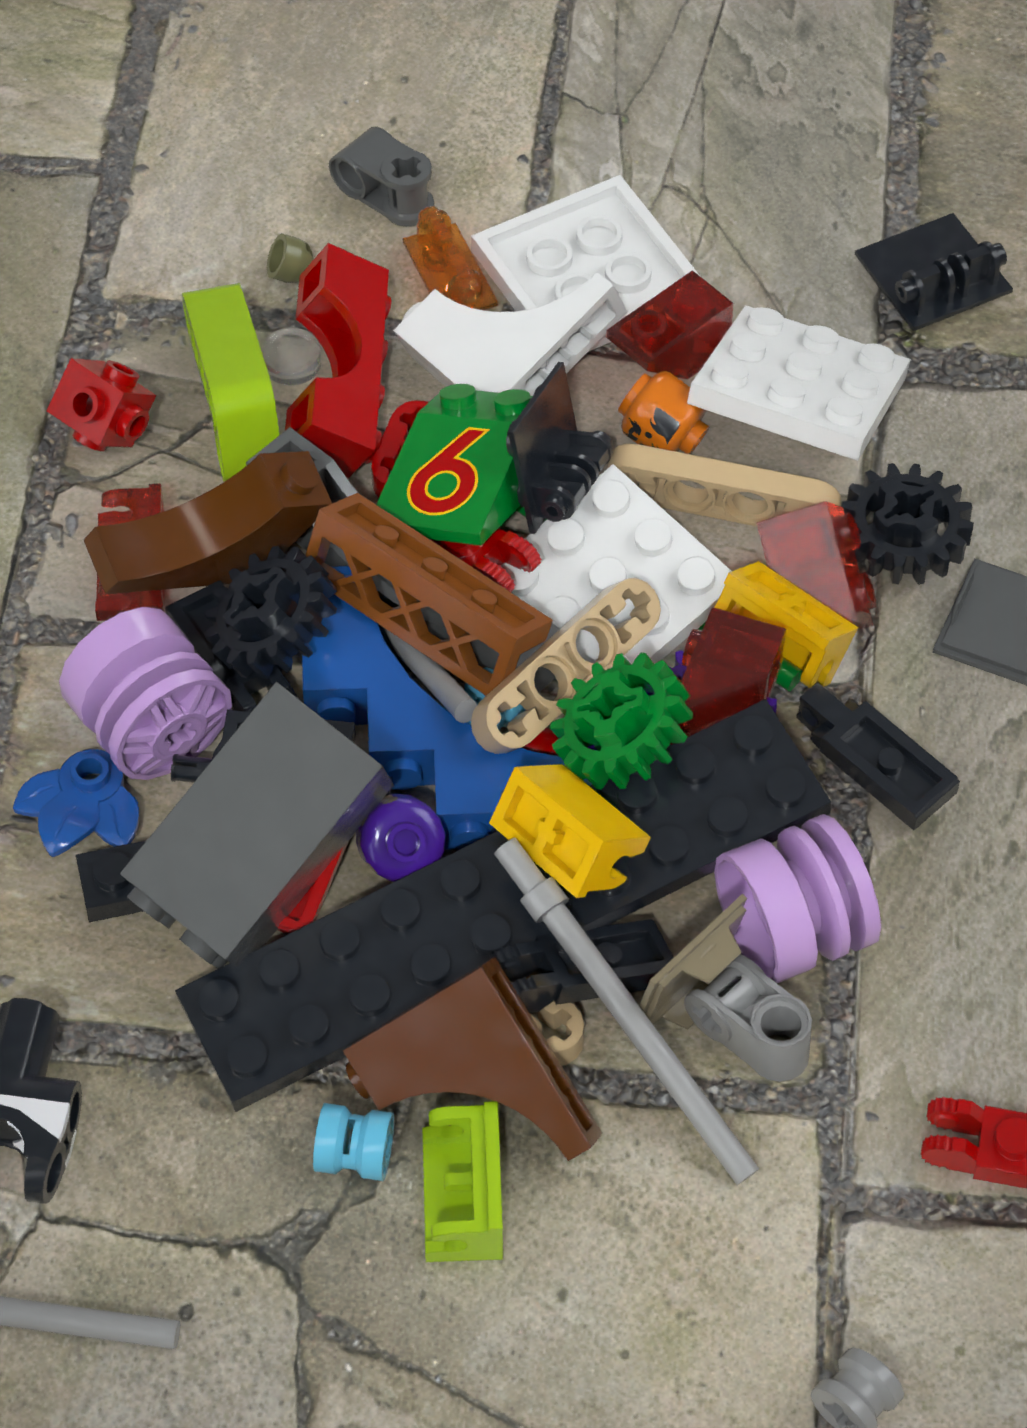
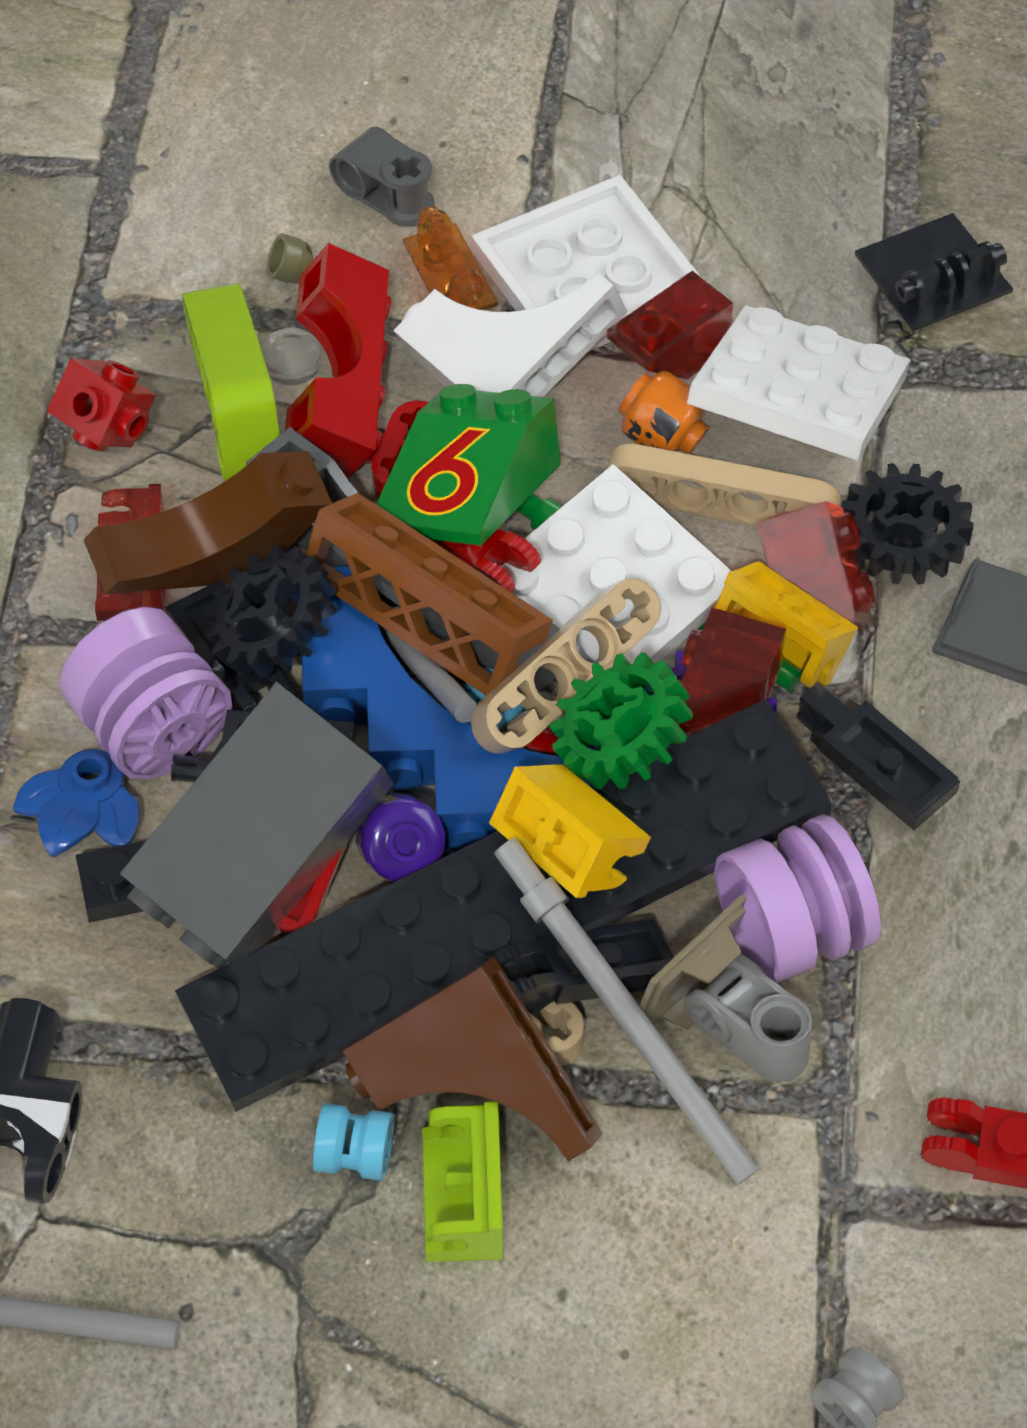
(550, 455): black hinge -> none

